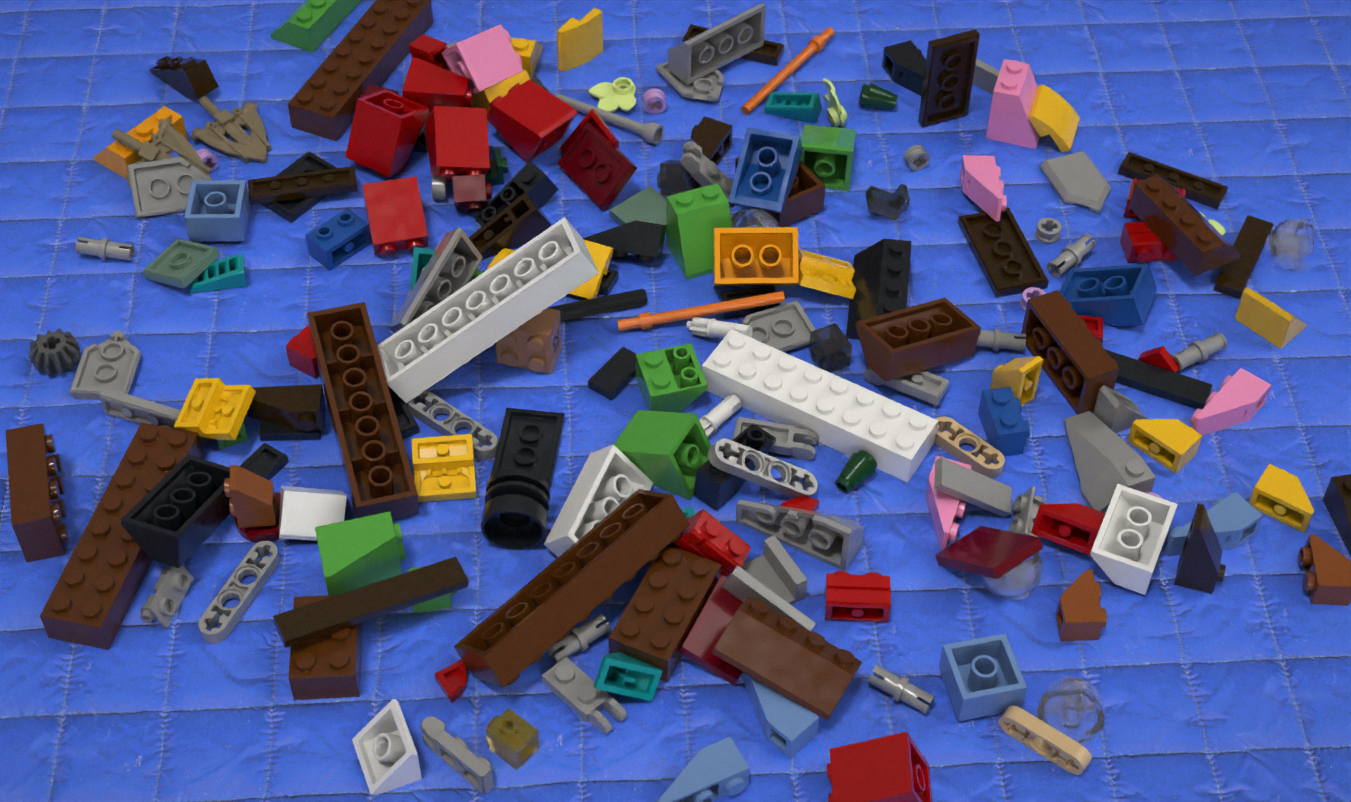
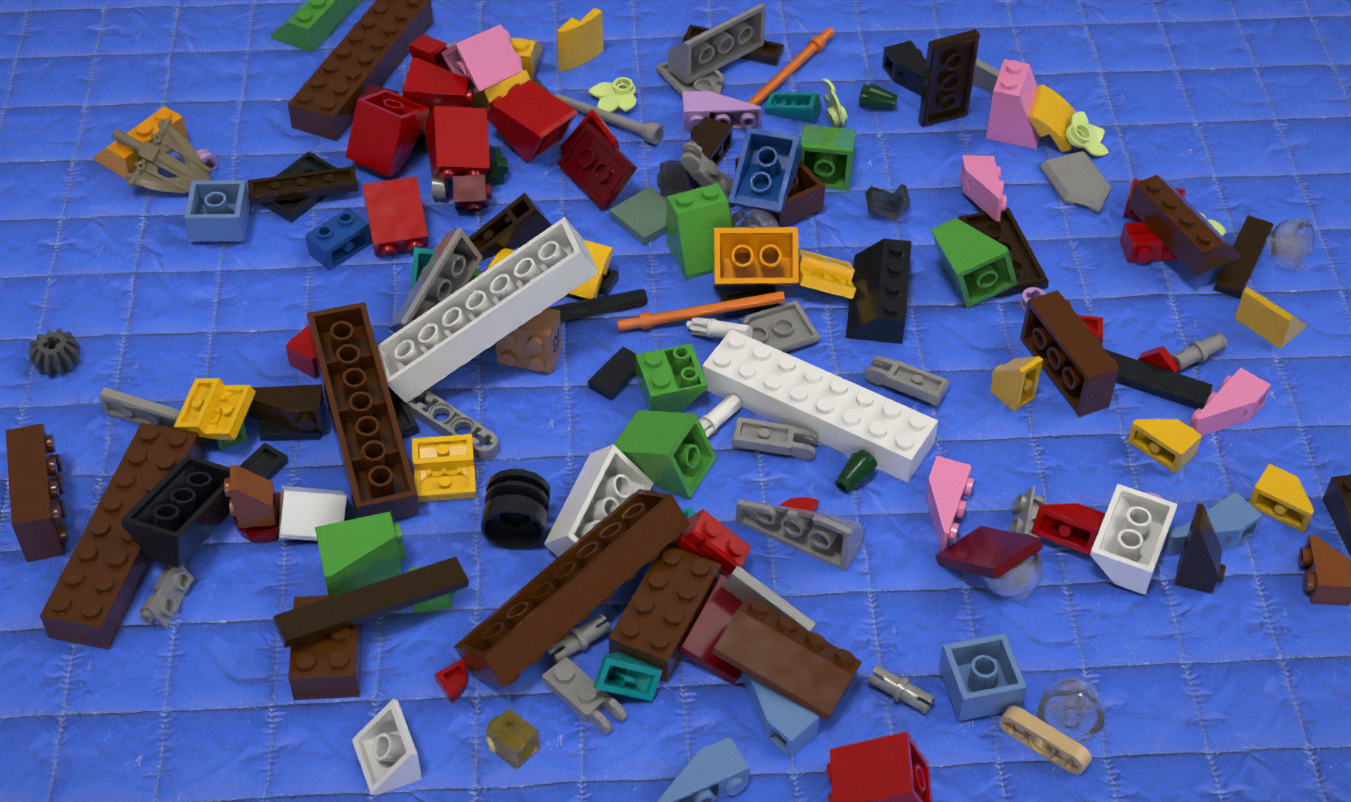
(105, 248): light grey pin -> none
(106, 365): light grey tile -> none
(162, 185): light grey tile -> none
(181, 263): sand green tile -> none
(187, 76): dark brown slope -> none
(227, 274): teal slope -> none
(237, 590): light grey beam -> none
(245, 146): dark tan bar -> none
(457, 755): light grey hinge -> none
(527, 180): black slope -> none
(529, 442): black tile -> none
(633, 237): black slope -> none
(653, 95): lavender bush -> none
(717, 486): black slope -> none
(718, 107): none -> lavender slope
(762, 474): light grey beam -> none
(778, 571): light grey panel -> none
(830, 348): clear smoke brick -> none
(857, 597): red brick -> none
(916, 157): light grey bush -> none
(917, 338): reddish brown slope -> none
(963, 435): tan beam -> none
(972, 487): light grey tile -> none
(973, 261): none -> bright green slope
(1002, 340): light grey pin -> none
(1003, 421): blue brick -> none
(1048, 224): light grey bush -> none
(1071, 255): light grey pin -> none
(1079, 610): dark orange slope -> none
(1085, 135): none -> yellowish green plate
(1104, 461): light grey wedge -> none
(1111, 292): blue slope -> none
(1116, 409): light grey slope -> none
(1196, 187): dark brown tile -> none

